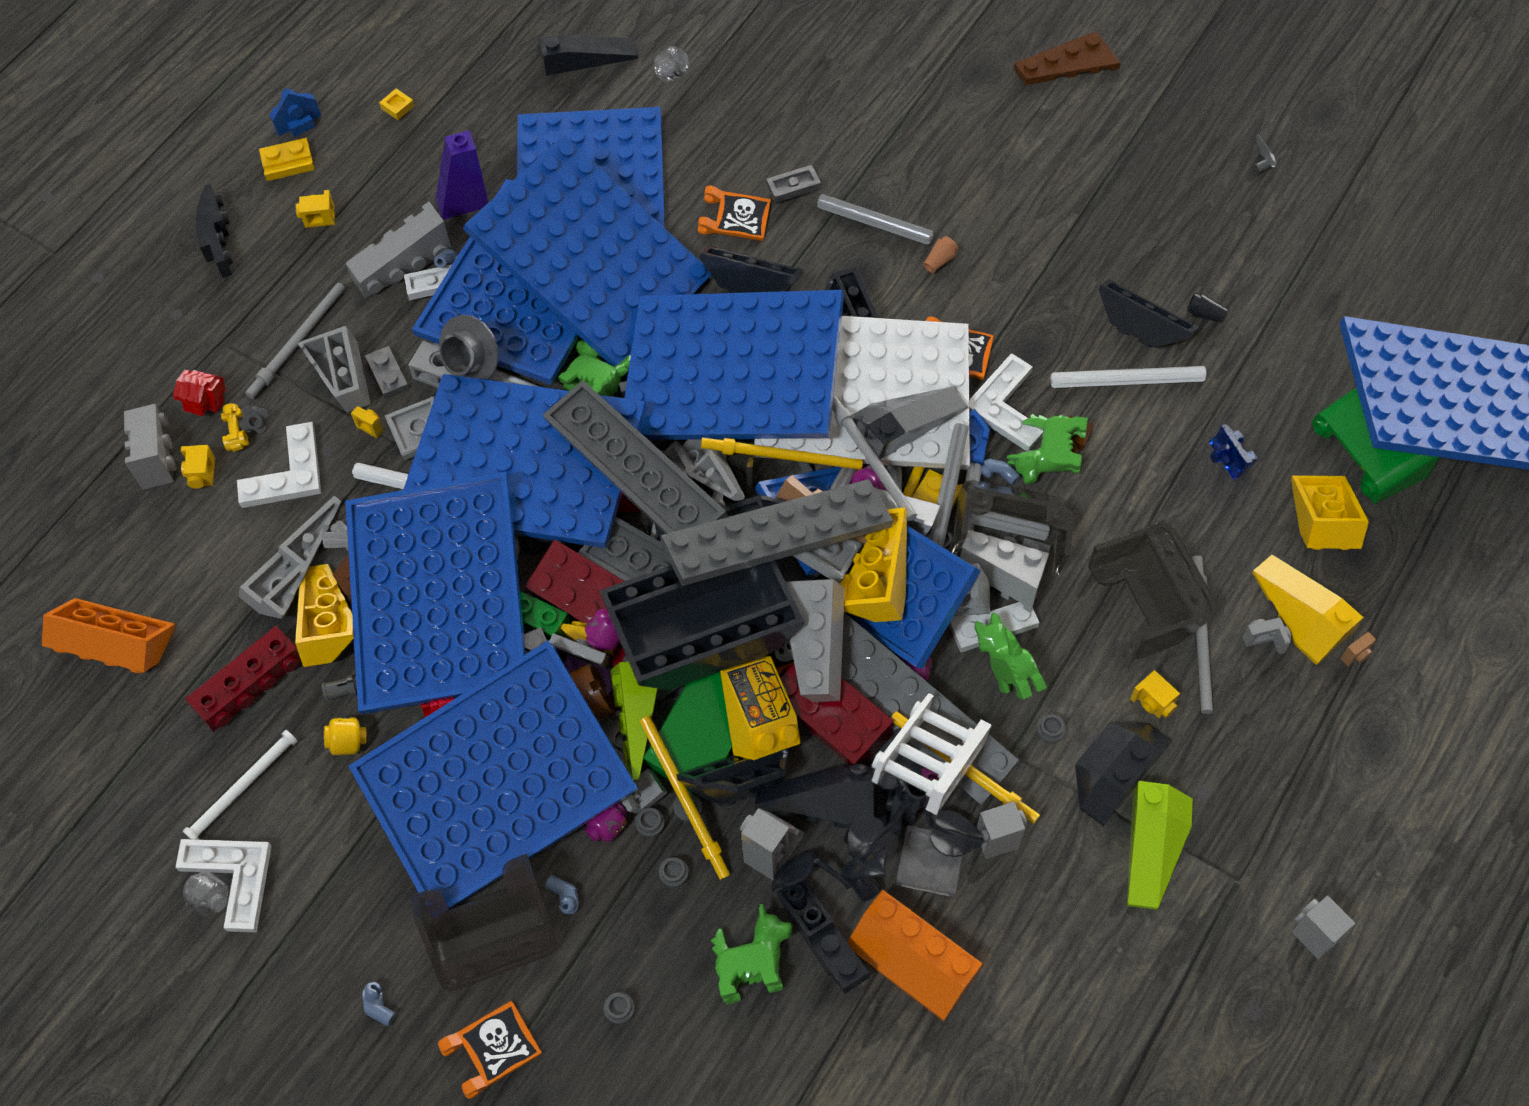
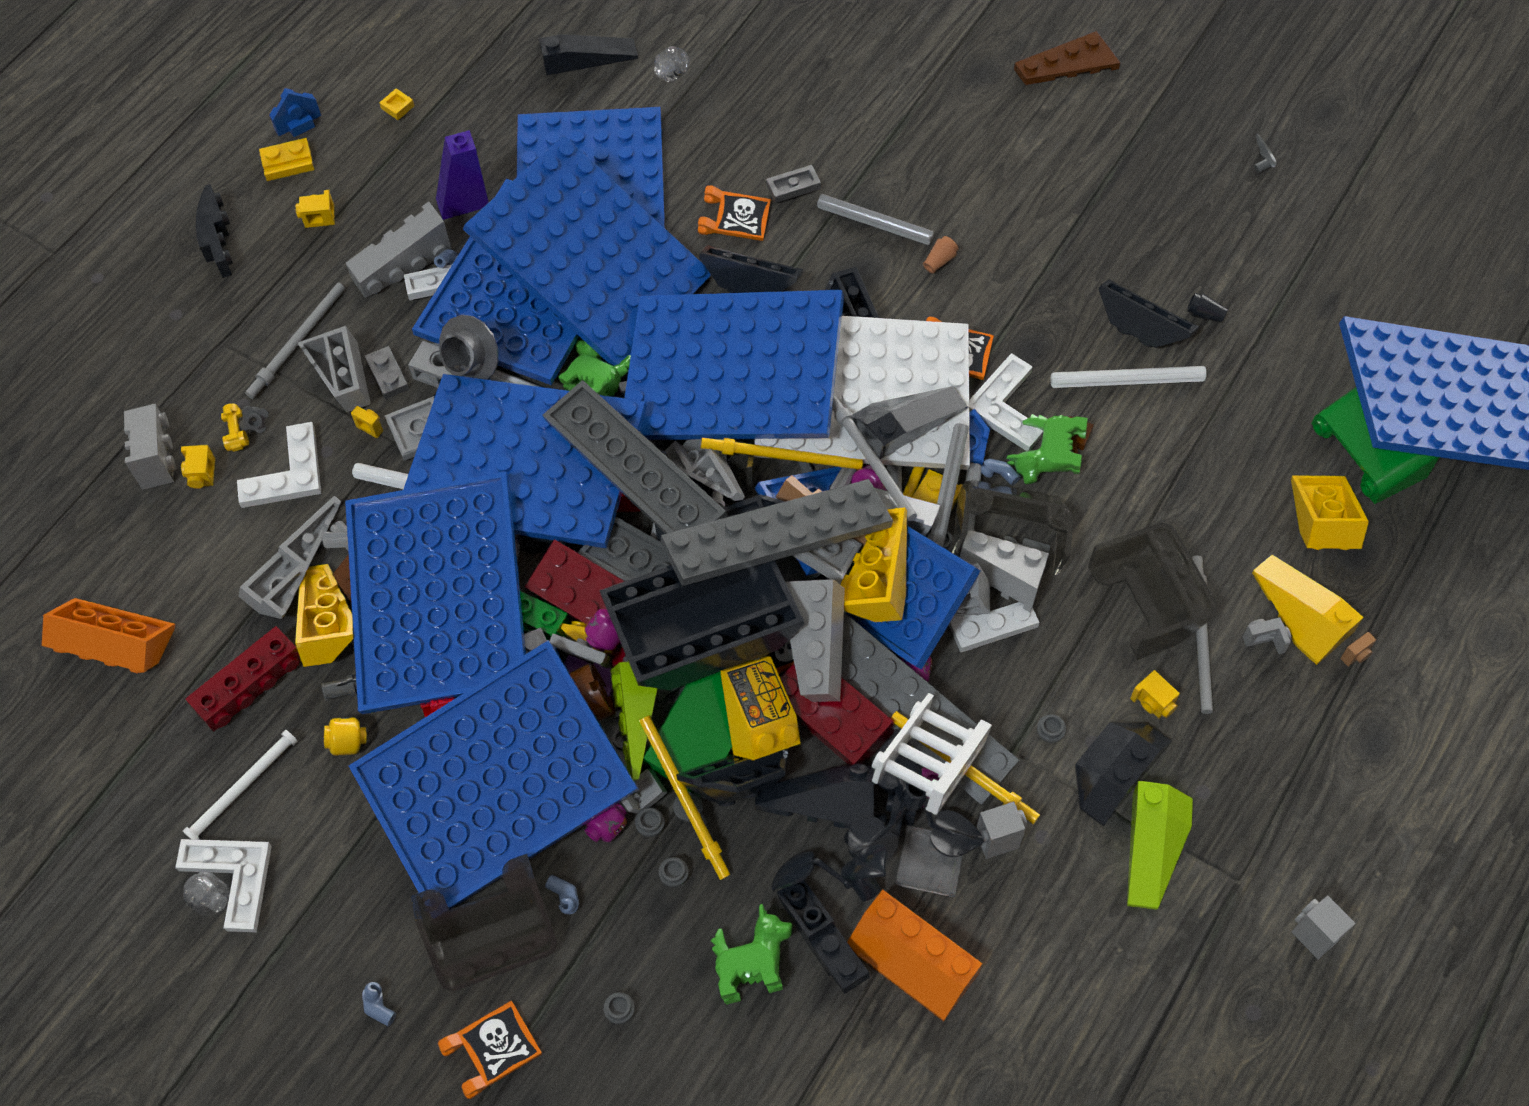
(199, 392): red hair -> none
(768, 841): light grey wedge -> none
(1008, 659): bright green animal -> none
(1011, 524): light grey axle -> none
(1229, 450): clear blue hips -> none

